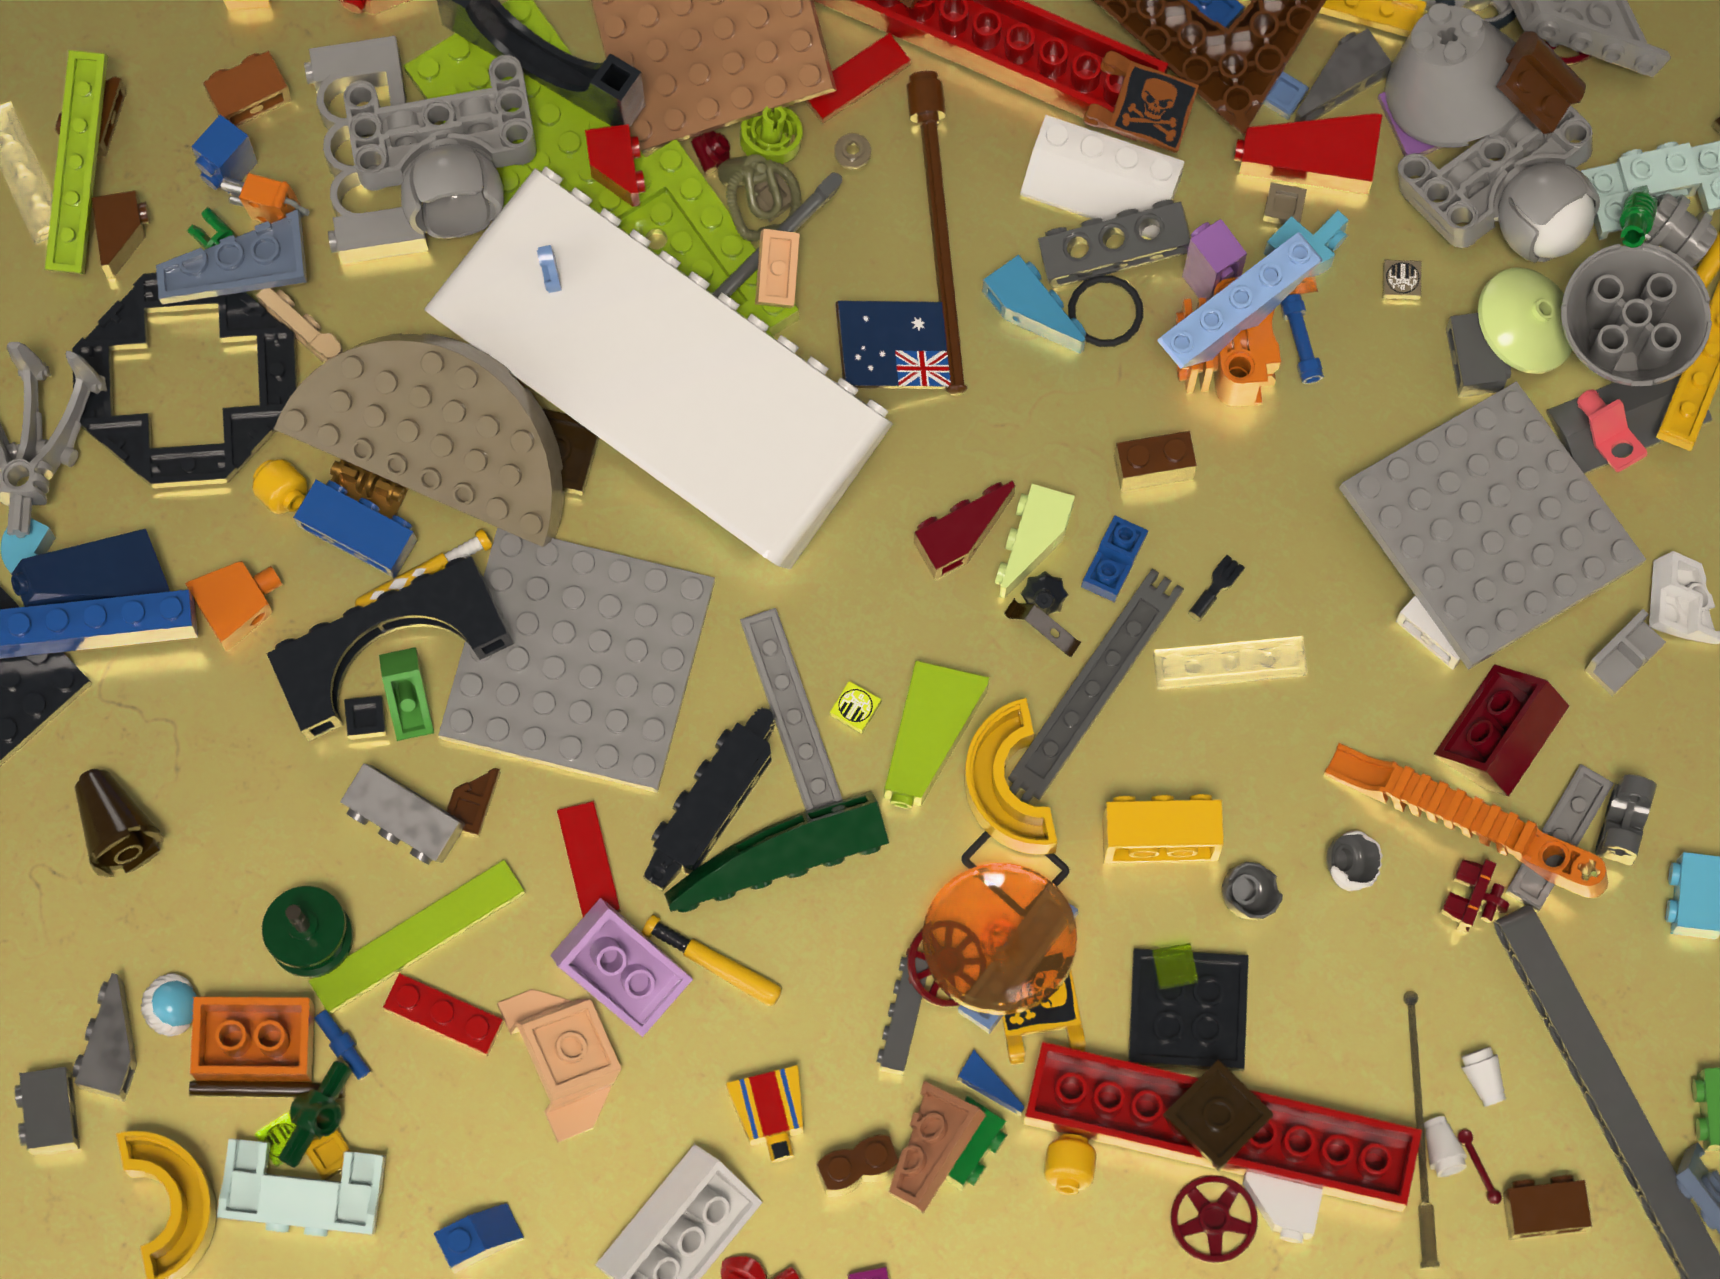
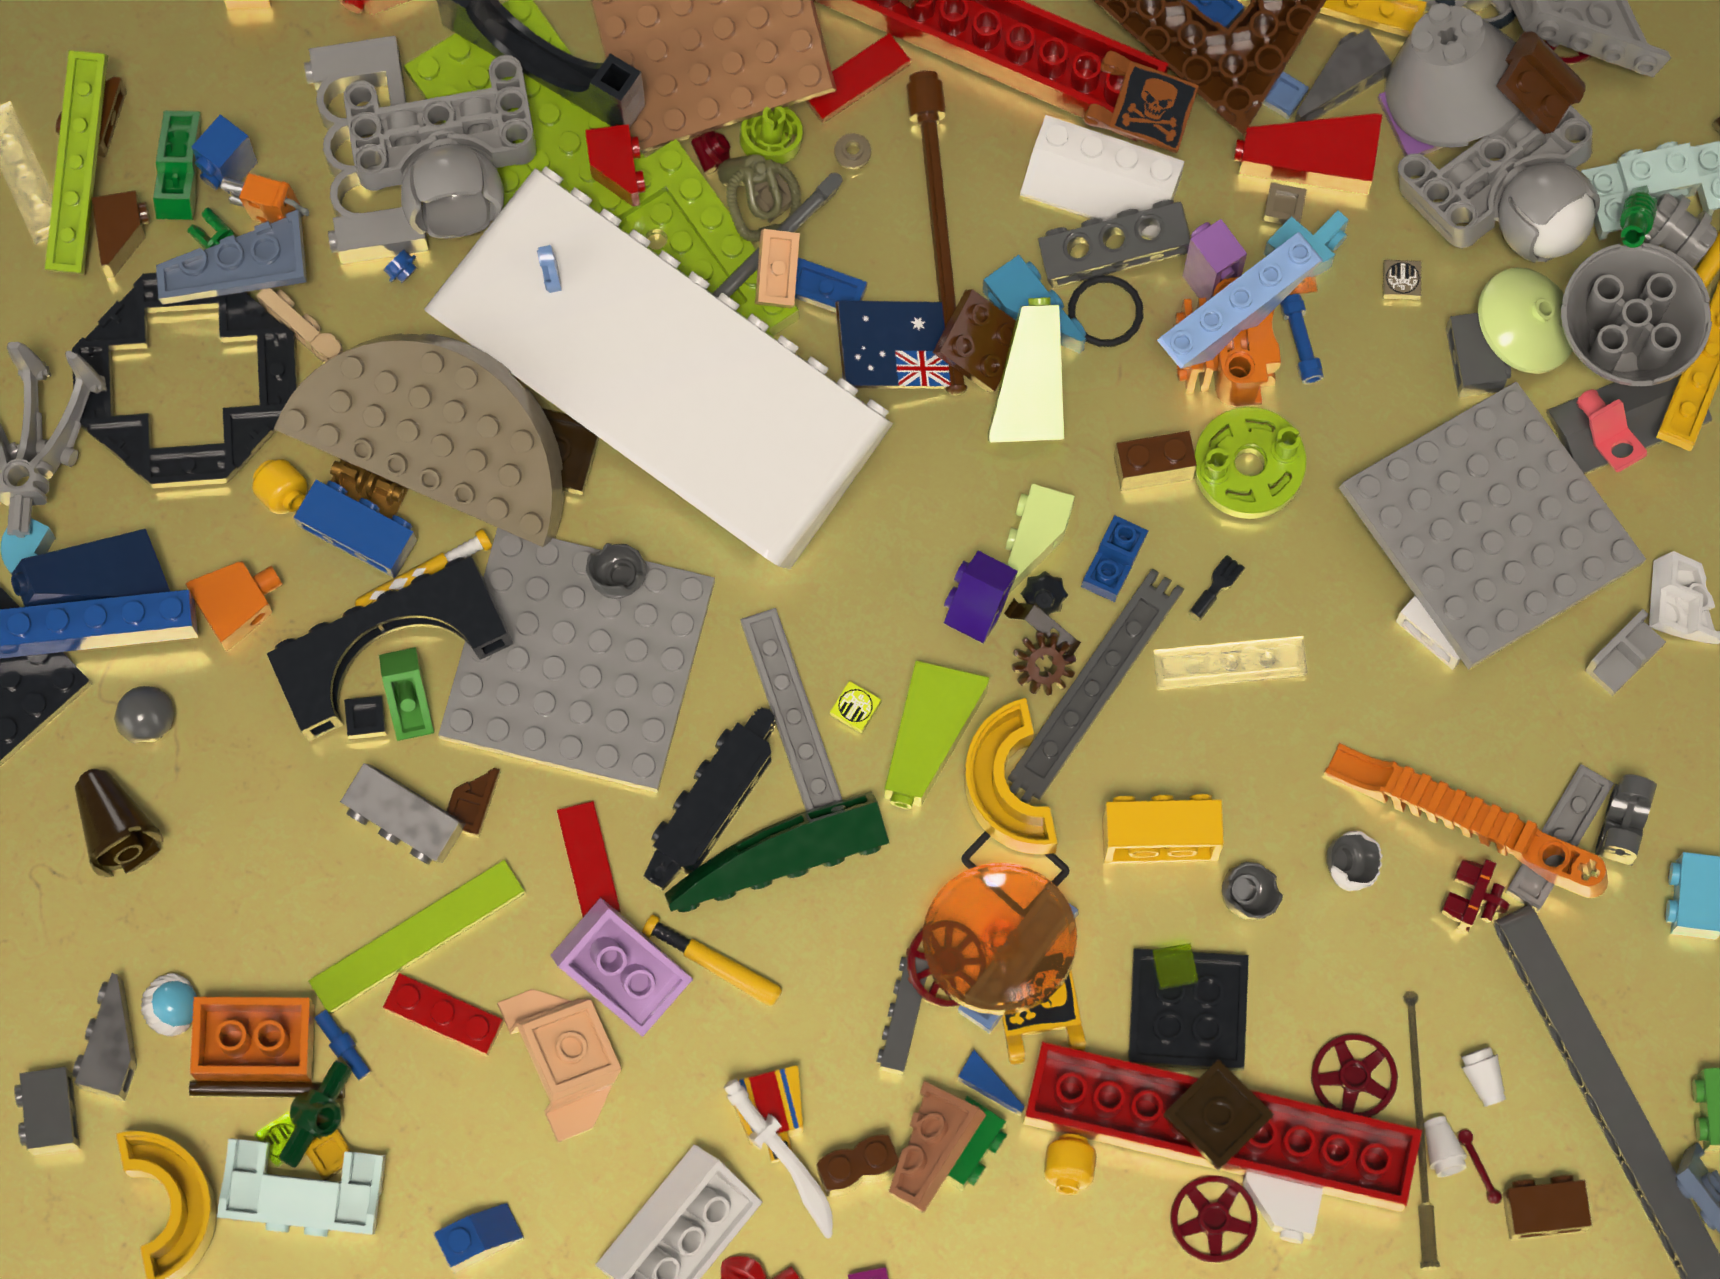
(144, 714): none -> dark grey hair
(176, 166): none -> green slope
(247, 89): dark orange brick -> none
(307, 932): dark green wheel -> none
(401, 267): none -> blue plate
(616, 570): none -> dark grey hair
(765, 1131): none -> white sword
(826, 286): none -> blue plate
(956, 537): dark red slope -> none
(977, 340): none -> reddish brown plate
(979, 596): none -> dark purple brick
(1031, 384): none -> slope
(1055, 655): none -> reddish brown gear
(1278, 450): none -> lime piece
(1354, 1075): none -> dark red wheel
(1502, 729): dark red slope -> none

